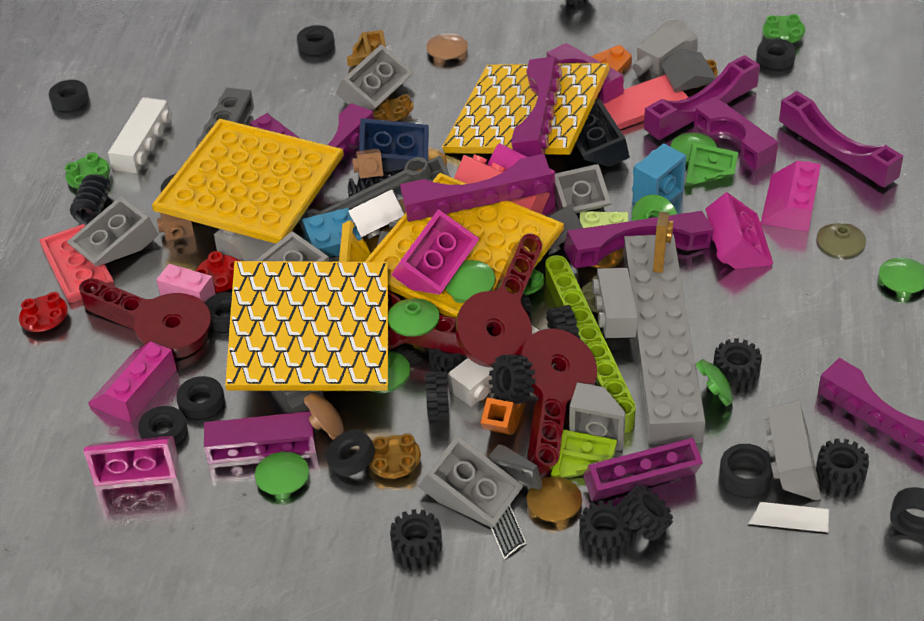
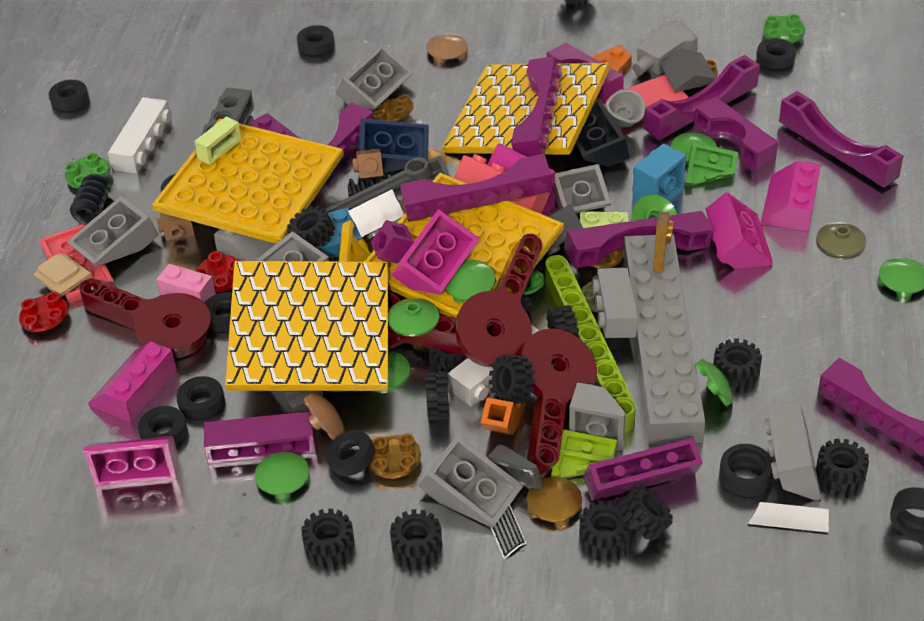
(61, 274): none -> tan piece
(217, 140): none -> yellowish green piece
(312, 225): none -> black tyre
(327, 548): none -> black tyre
(365, 46): pearl gold wing -> none
(392, 242): none -> magenta brick
(626, 108): none -> light grey helmet

